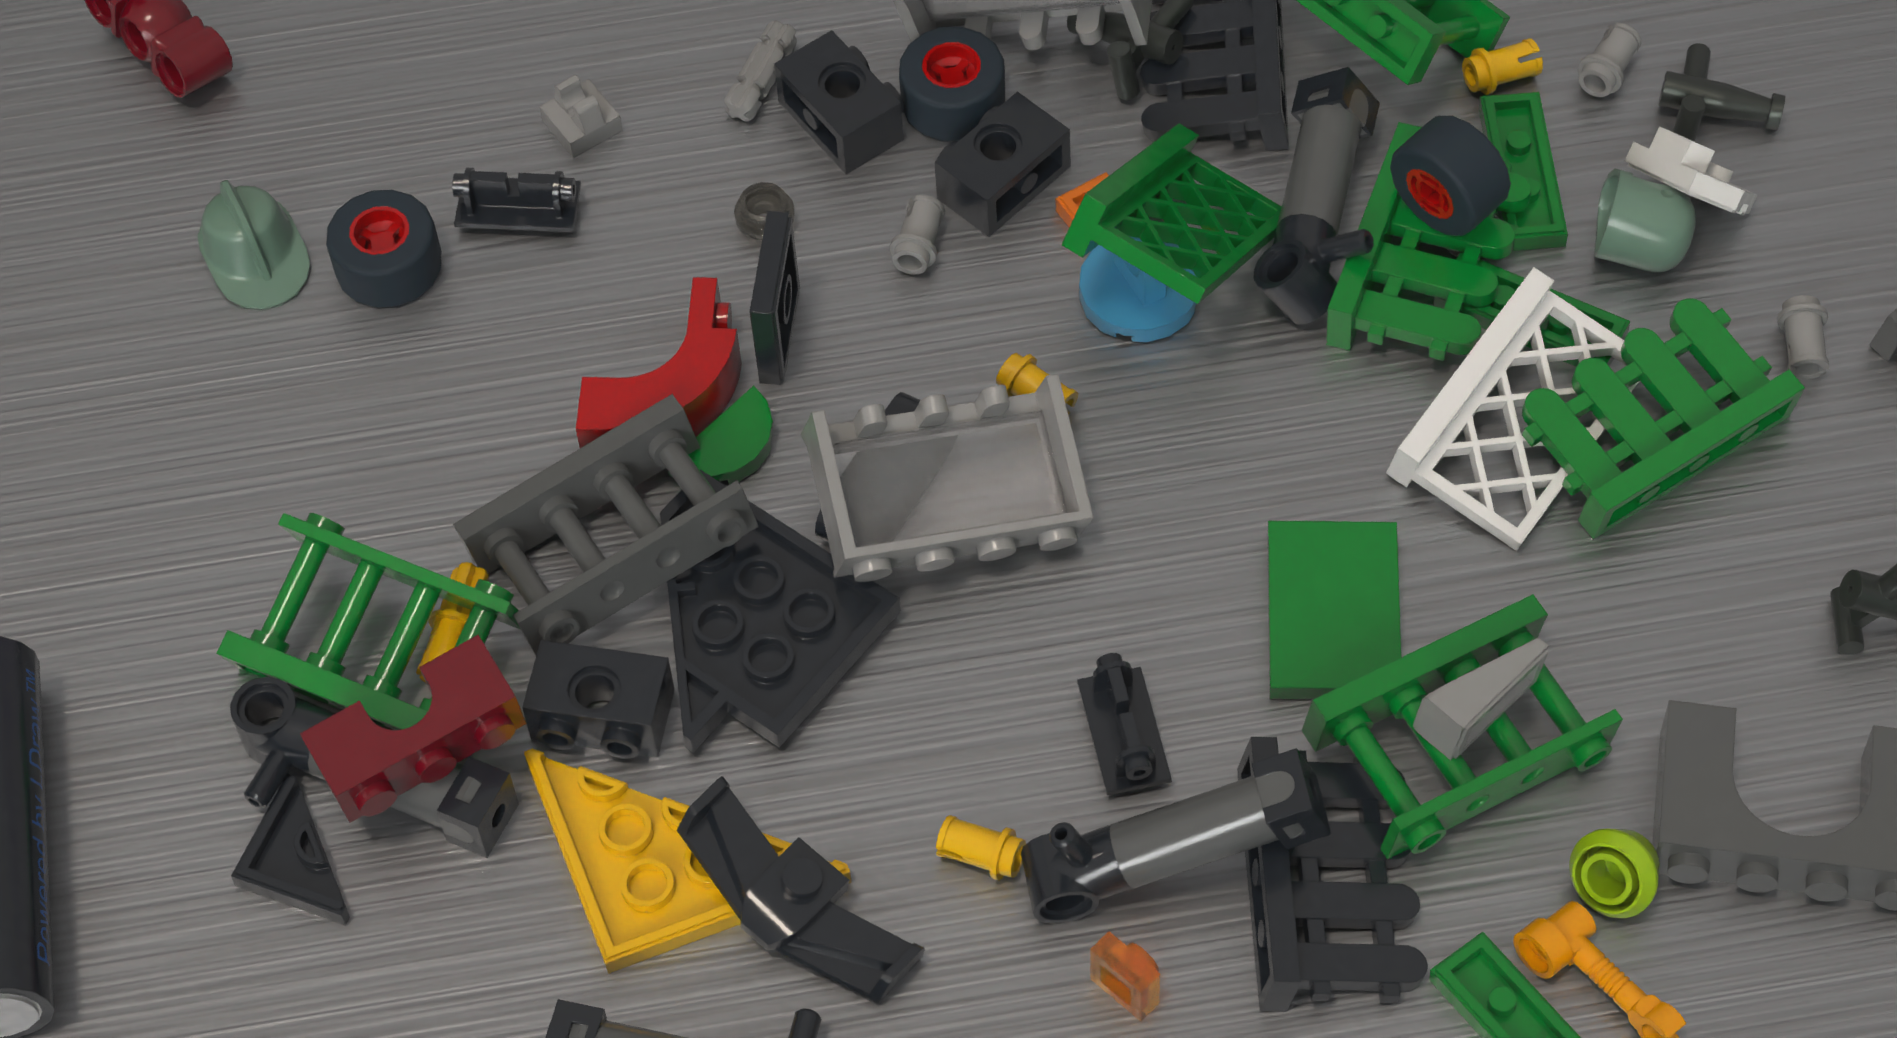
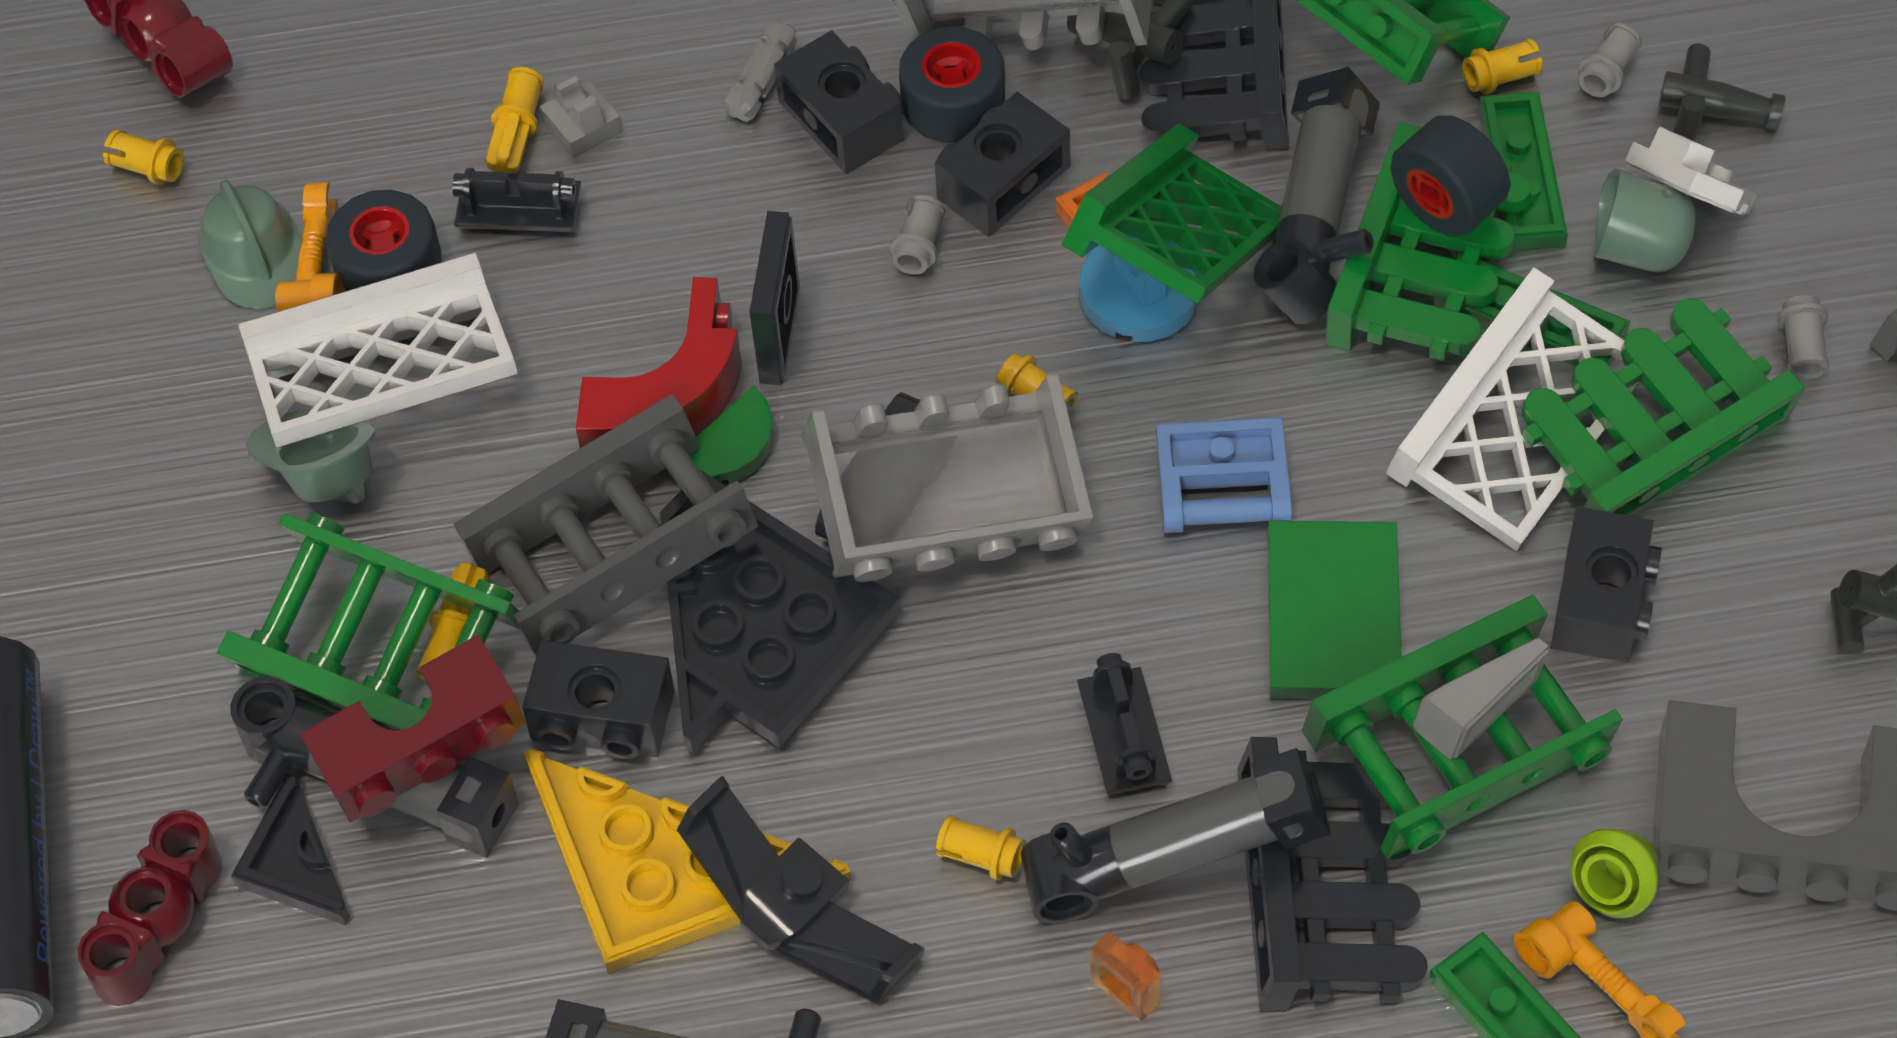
(141, 936): none -> dark red piece
(157, 160): none -> yellow pin
(309, 282): none -> light orange brick
(322, 465): none -> sand green piece
(371, 324): none -> white fence
(514, 120): none -> yellow axle
(756, 201): clear smoke plate -> none
(1218, 457): none -> medium blue plate
(1597, 618): none -> black brick

